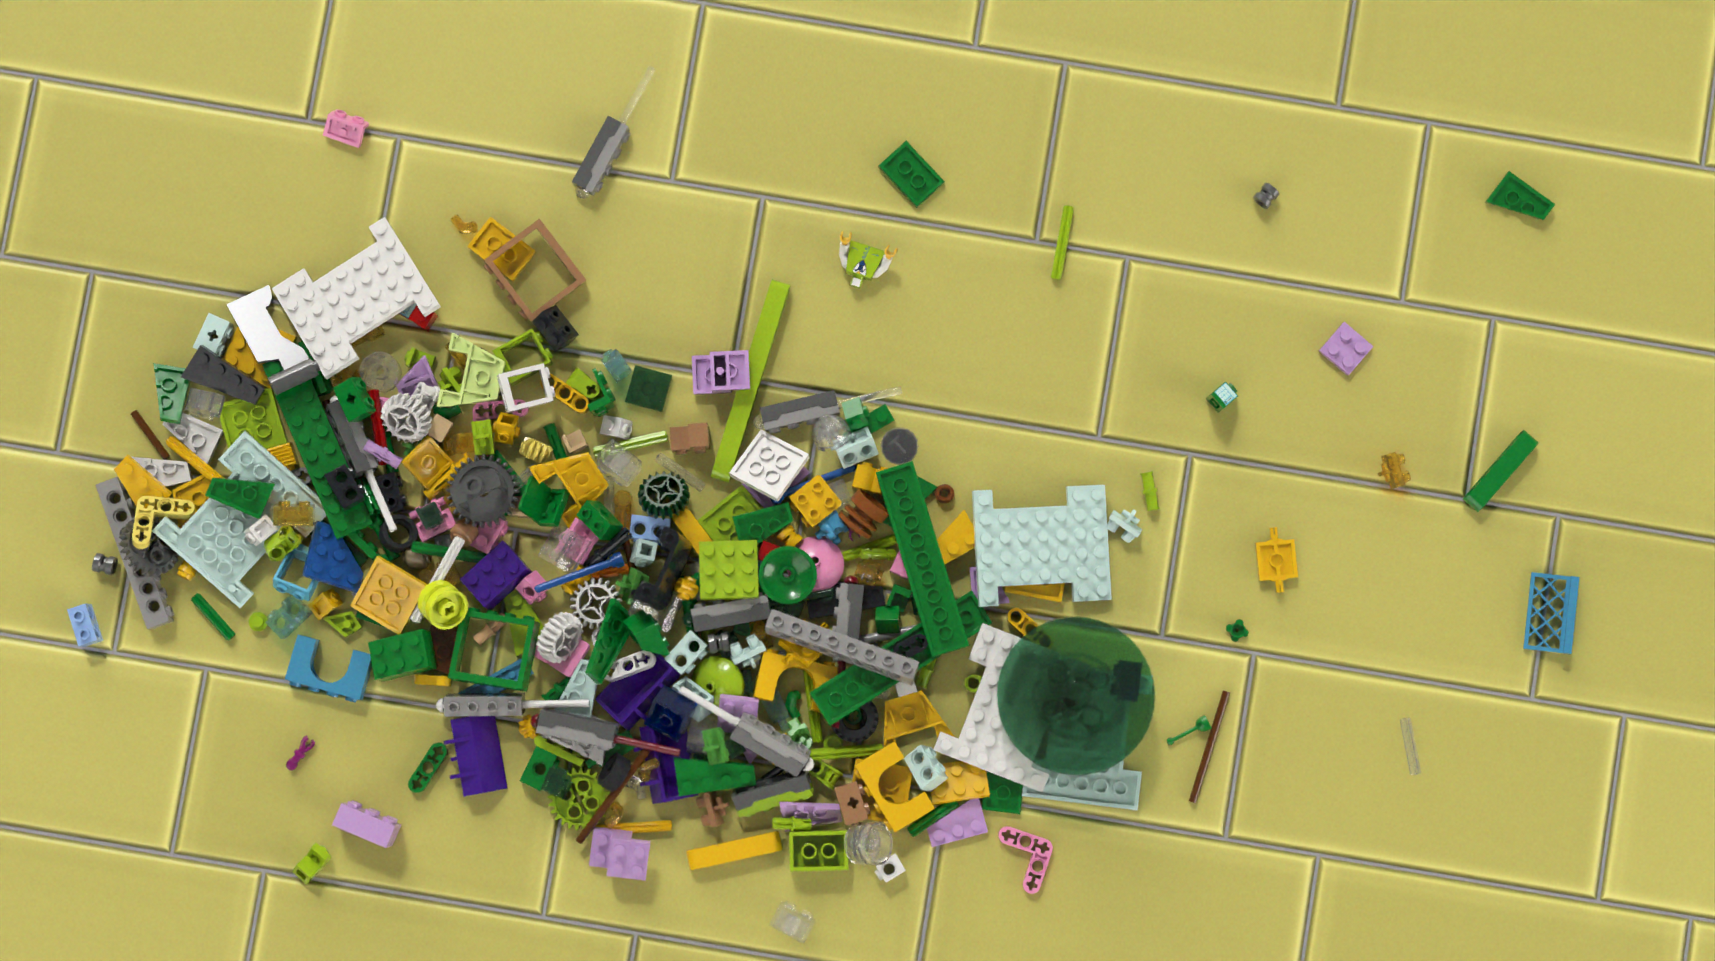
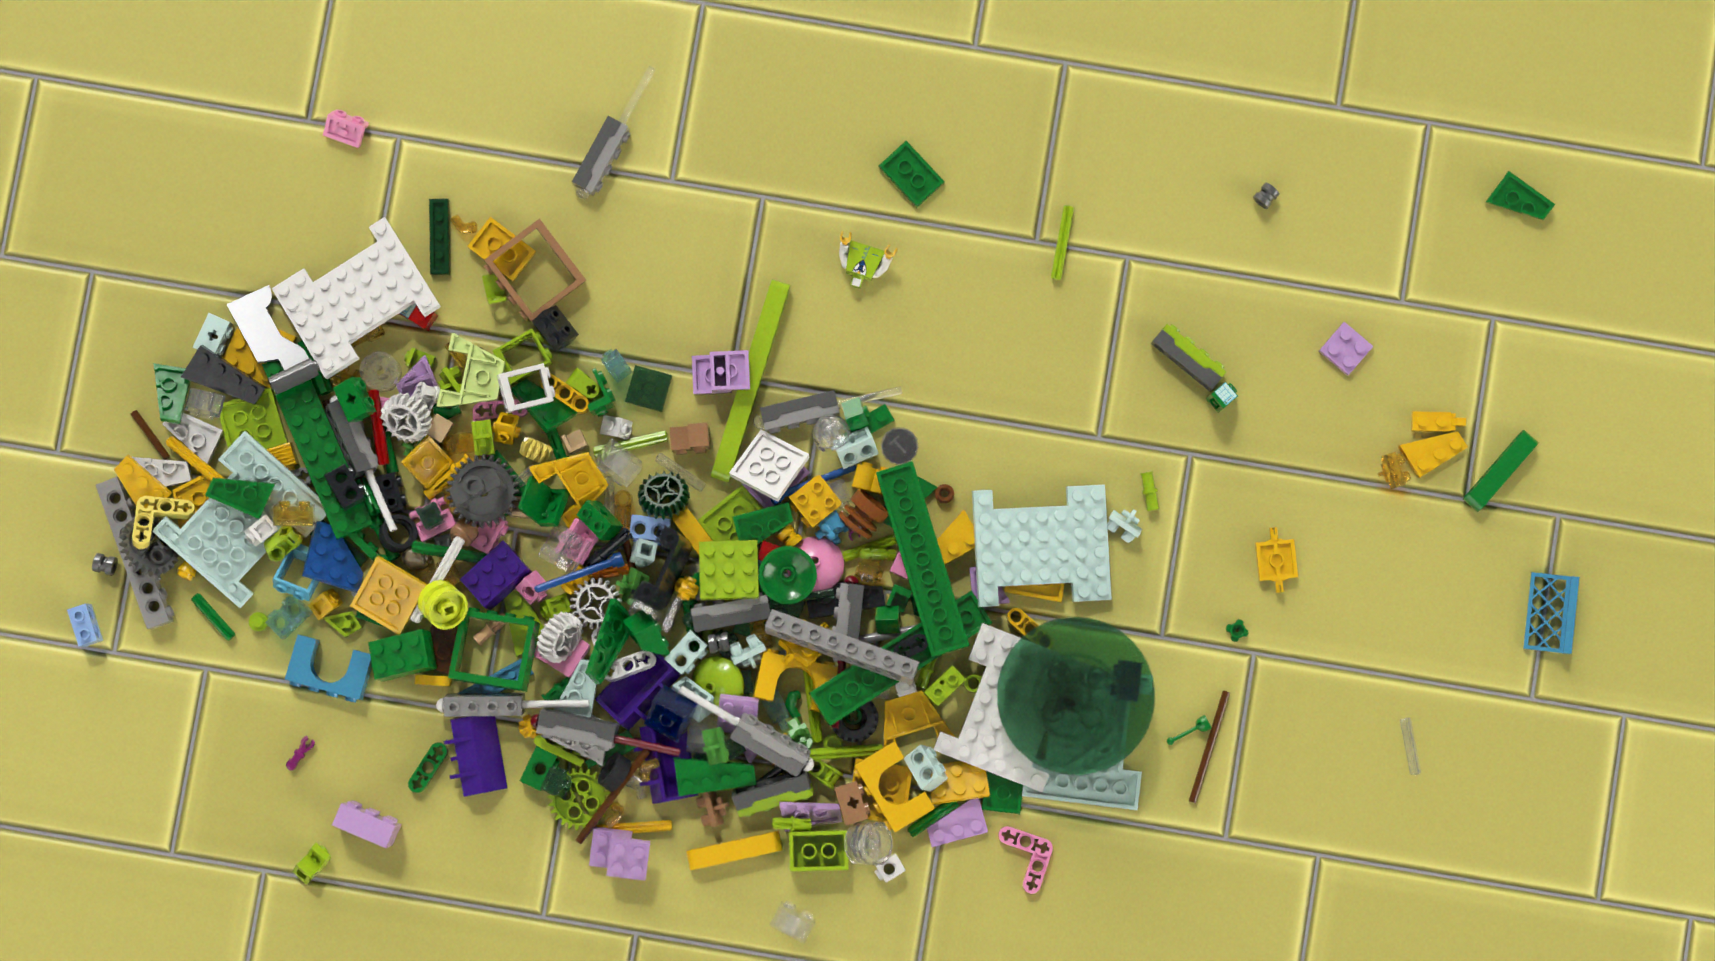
(382, 454): lavender pin -> none
(439, 236): none -> dark green tile
(493, 291): none -> lime bracket
(546, 415): none -> green wing
(554, 606): none -> lime bracket
(951, 681): none -> lime window
(1188, 357): none -> piece
(1432, 452): none -> yellow wing
(1435, 421): none -> yellow hinge

